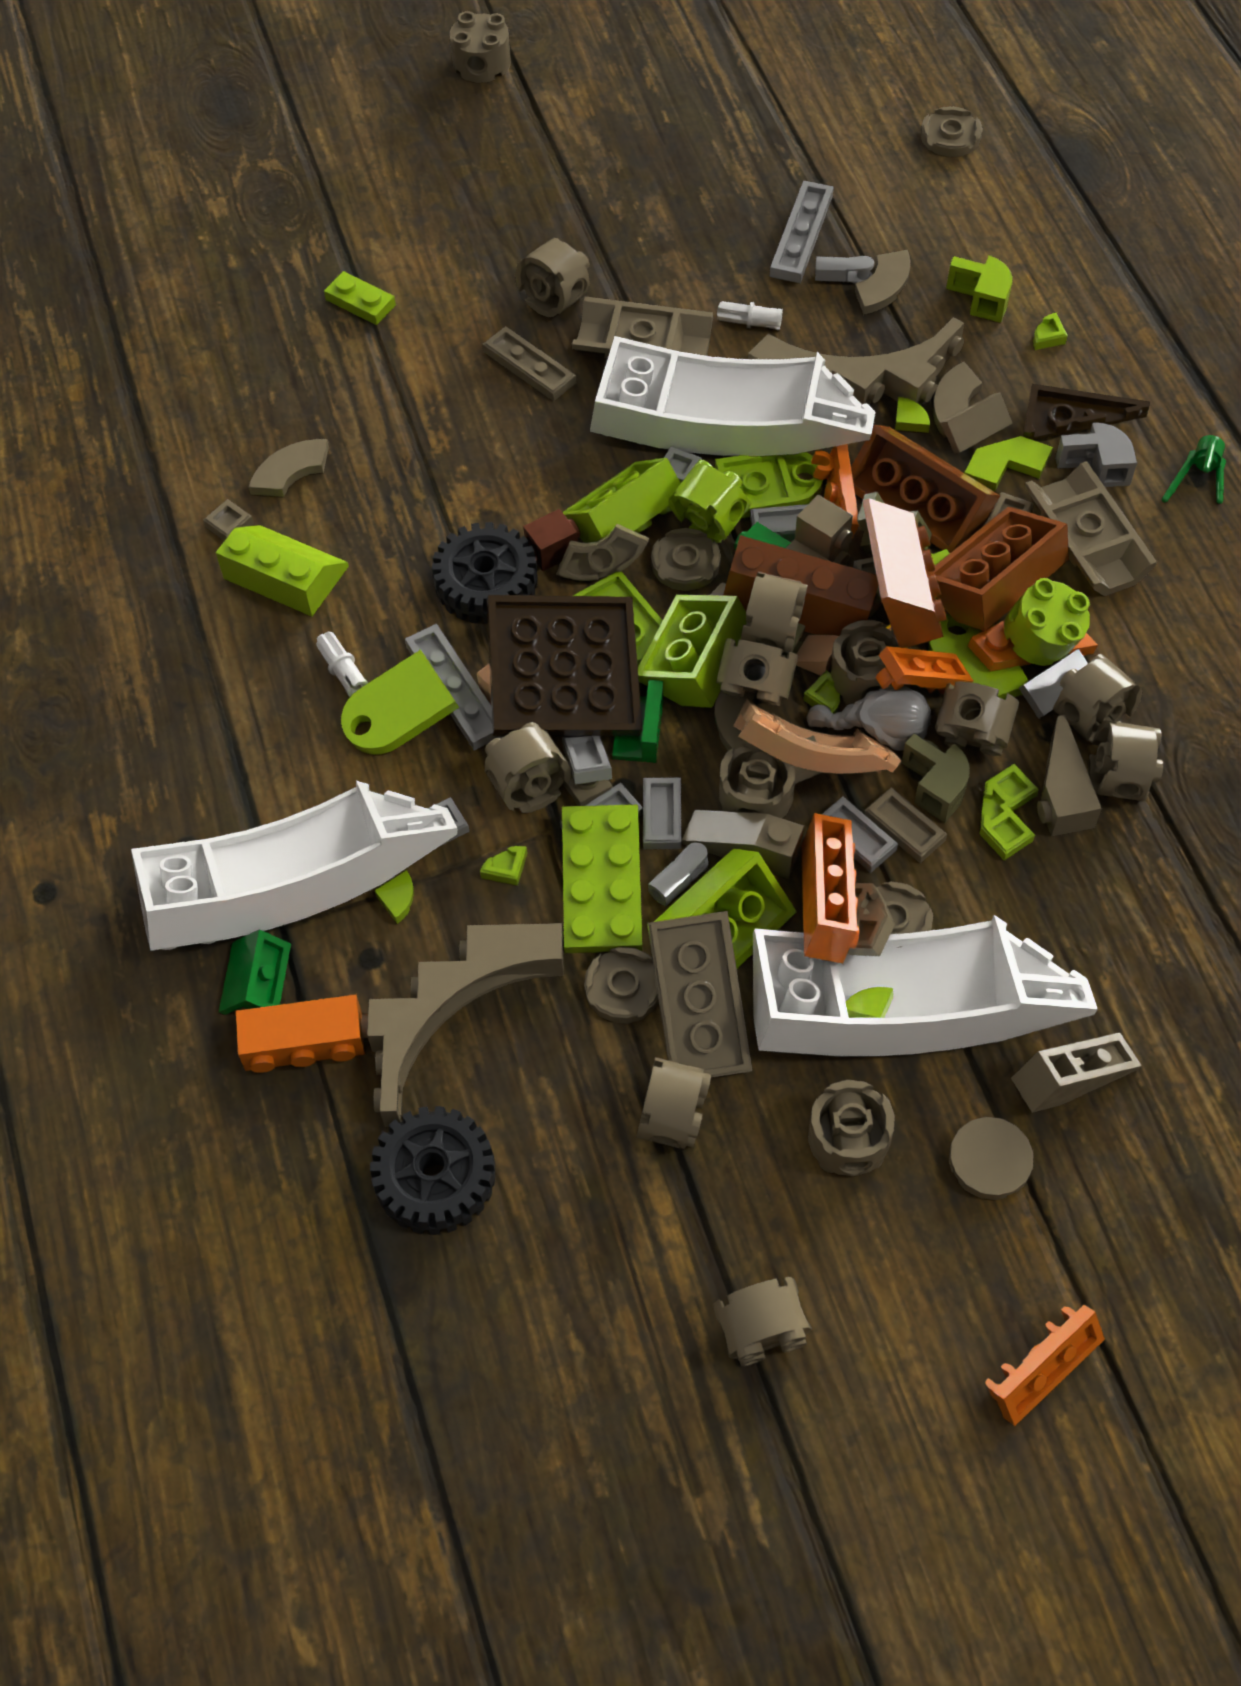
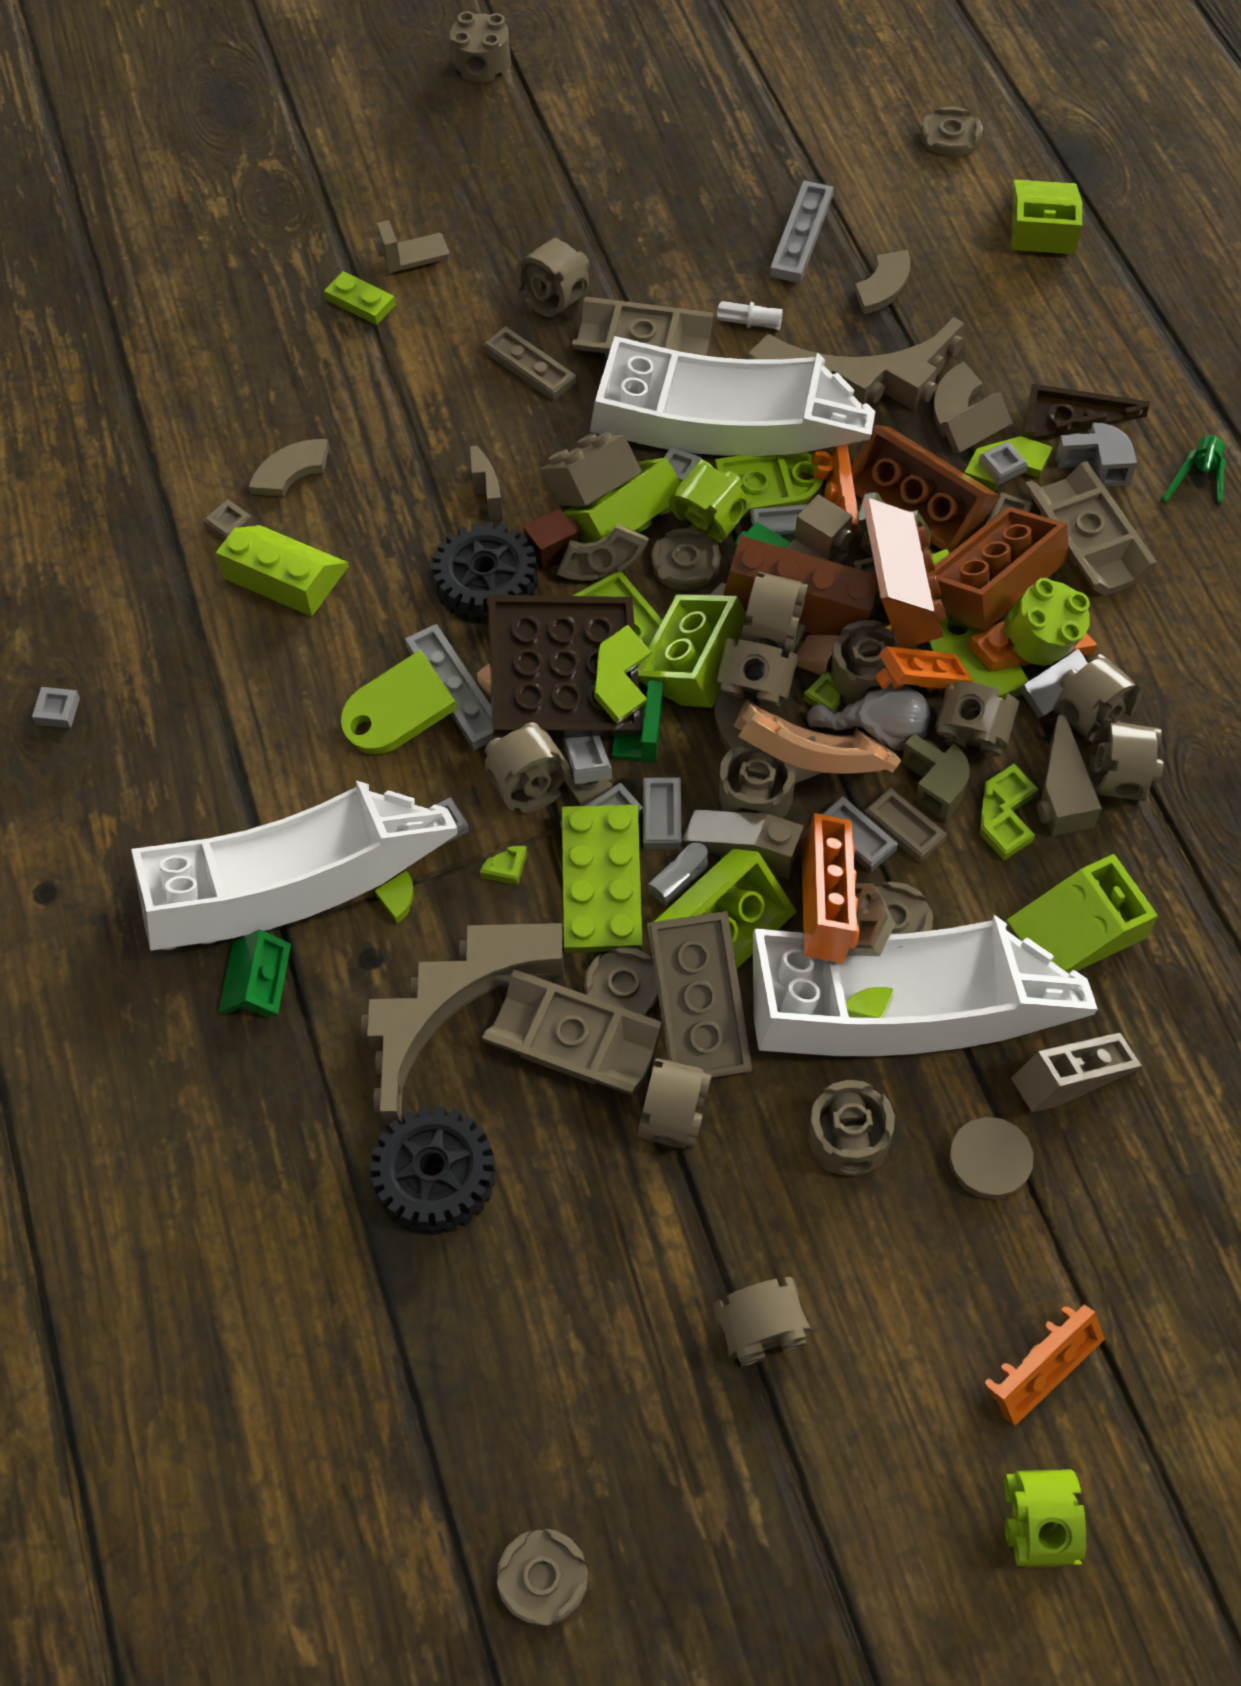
(56, 707): none -> light grey tile
(299, 1033): orange brick -> none
(340, 662): white axle -> none
(410, 252): none -> dark tan bracket
(486, 482): none -> dark tan slope
(542, 1577): none -> dark tan tile
(575, 1033): none -> dark tan piece
(590, 469): none -> dark tan brick
(612, 685): none -> lime tile
(843, 269): light grey bar -> none
(911, 416): lime tile -> none
(986, 282): lime brick -> none
(1003, 463): none -> light grey tile
(1046, 216): none -> lime slope
(1046, 1519): none -> lime brick
(1049, 333): lime tile -> none
(1087, 916): none -> lime slope

